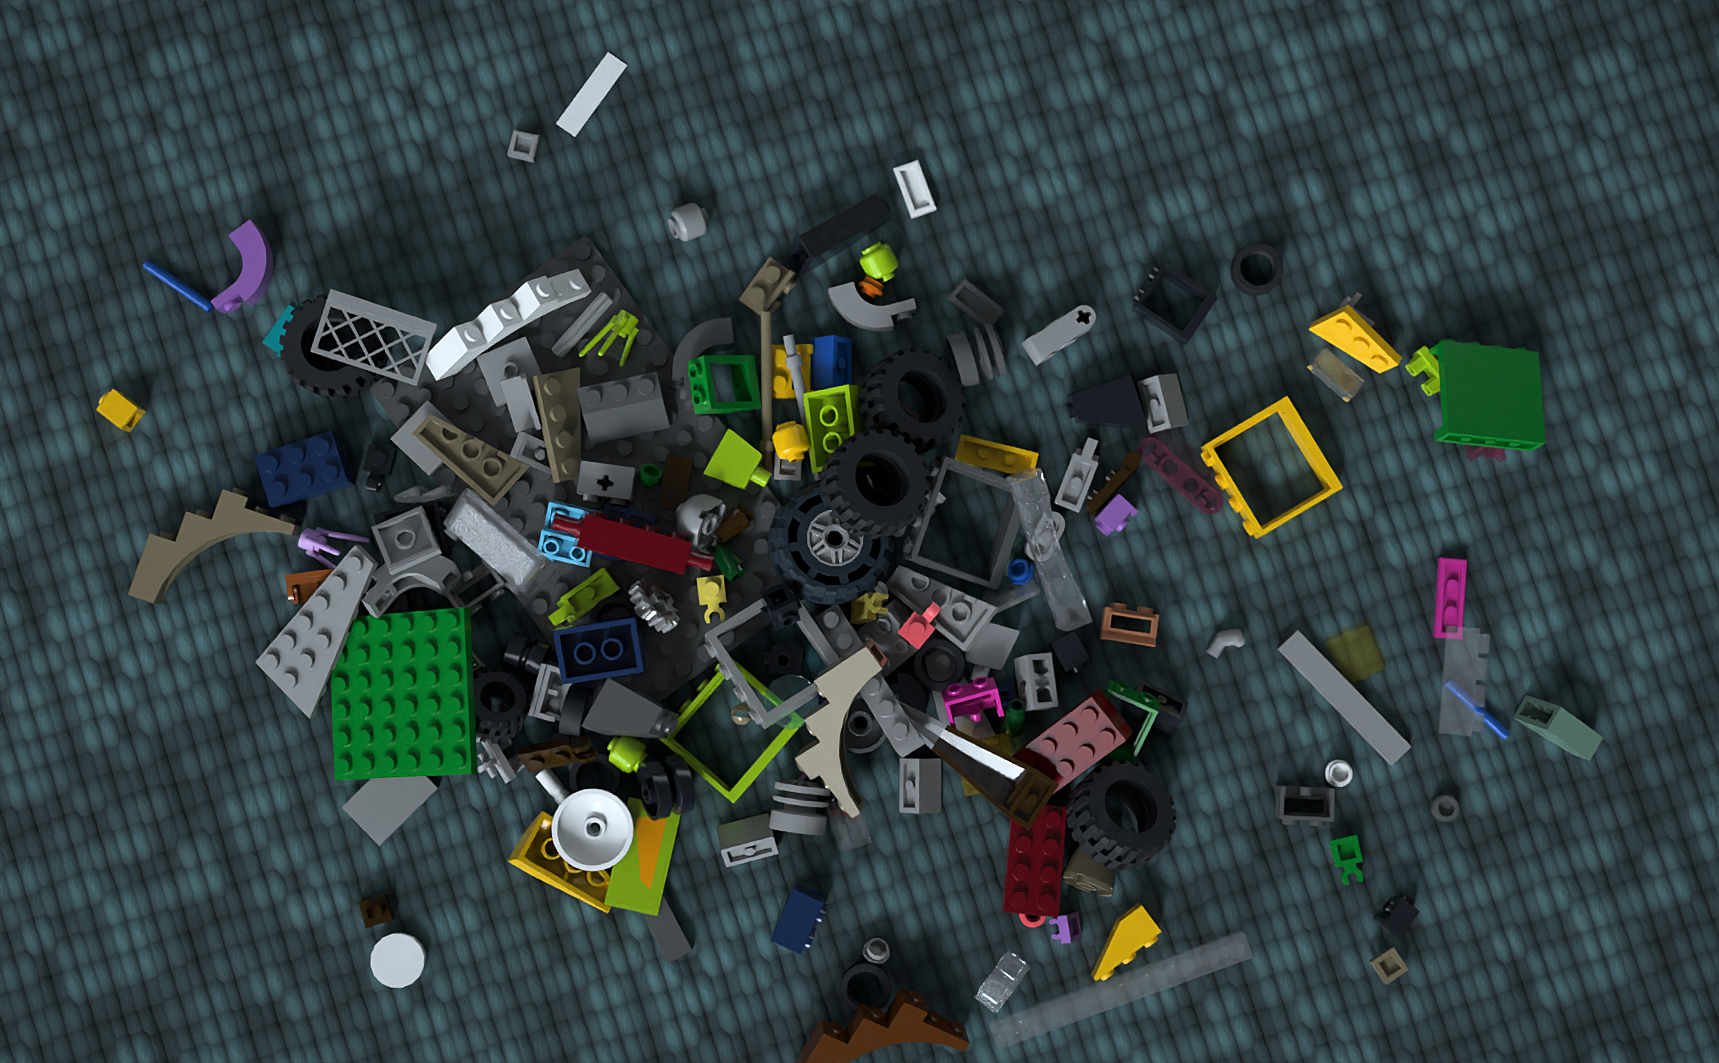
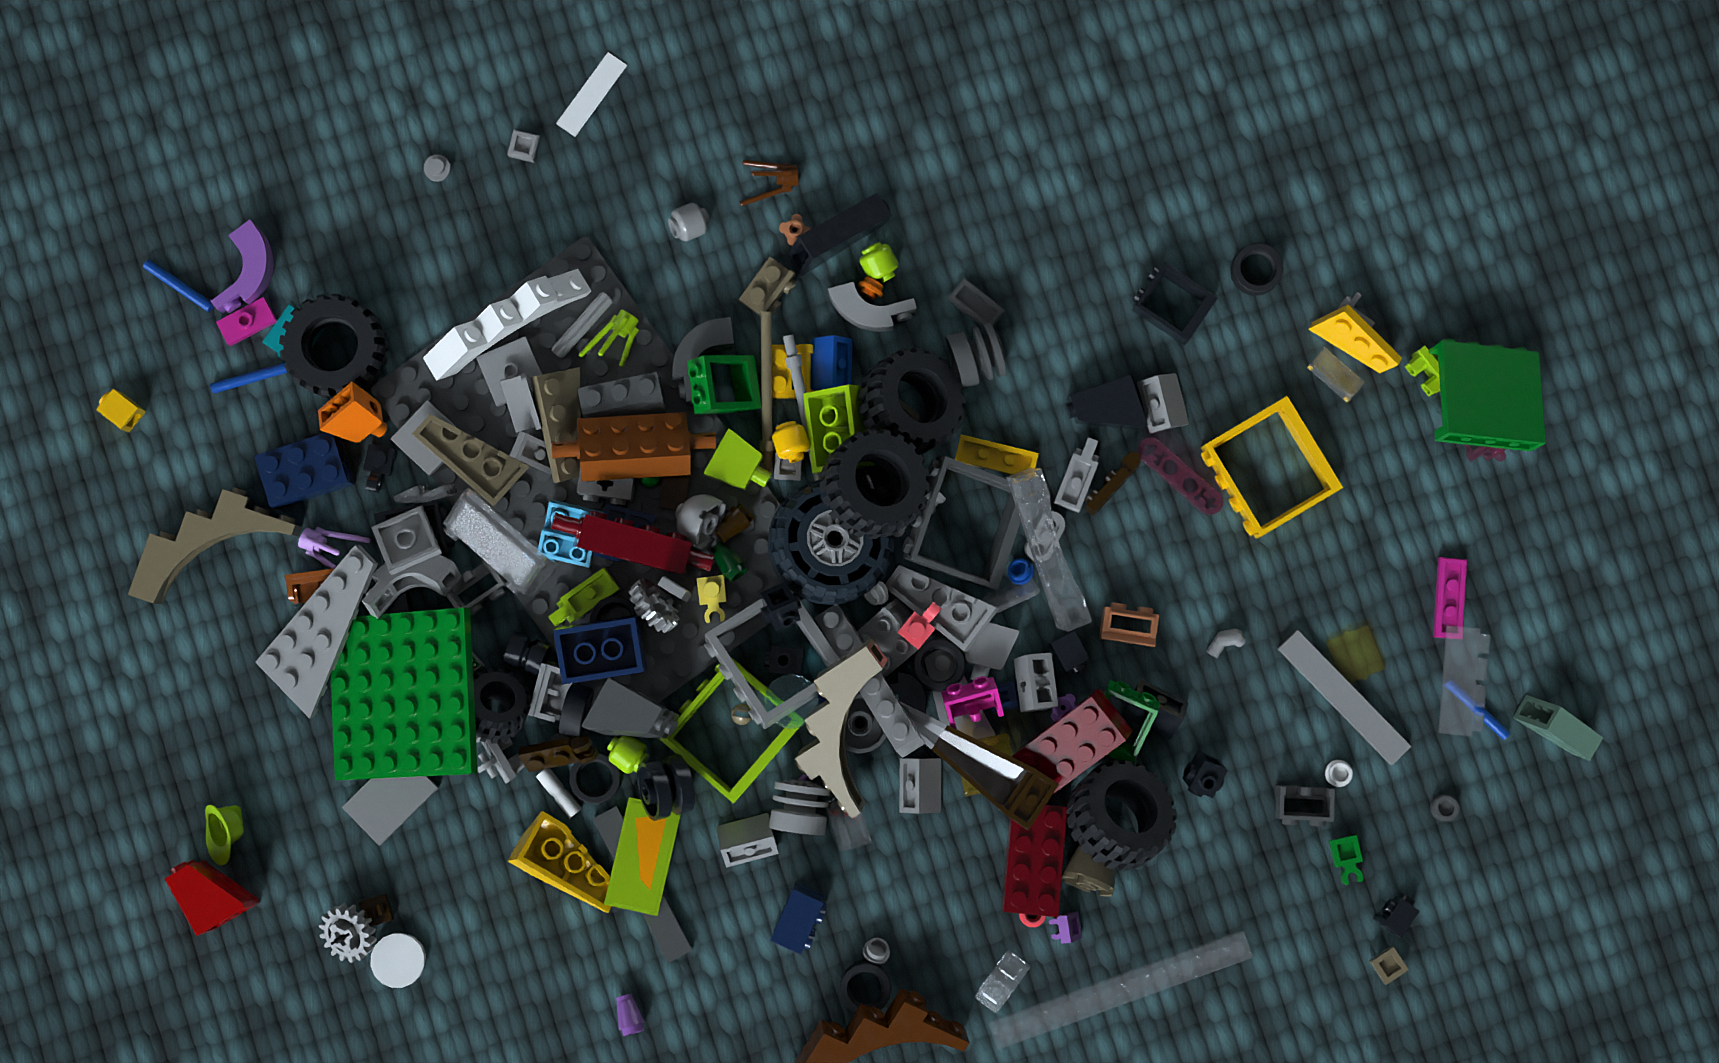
(207, 895): none -> red slope
(222, 829): none -> lime piece
(246, 321): none -> dark pink plate
(248, 378): none -> blue bar
(347, 932): none -> light grey gear
(352, 415): none -> orange torso
(382, 315): light grey fence -> none
(437, 168): none -> light grey plate
(578, 841): white dish -> none
(629, 1016): none -> medium lavender cone
(633, 446): none -> dark orange brick
(675, 589): none -> light grey tile
(785, 175): none -> reddish brown plant
(795, 222): none -> nougat plate
(865, 607): light yellow plate -> none
(914, 189): white tile -> none
(1014, 719): dark green cone -> none
(1058, 334): light grey piece -> none
(1067, 701): none -> medium lavender plate
(1115, 515): medium lavender brick -> none
(1128, 935): yellow slope -> none
(1204, 775): none -> black brick

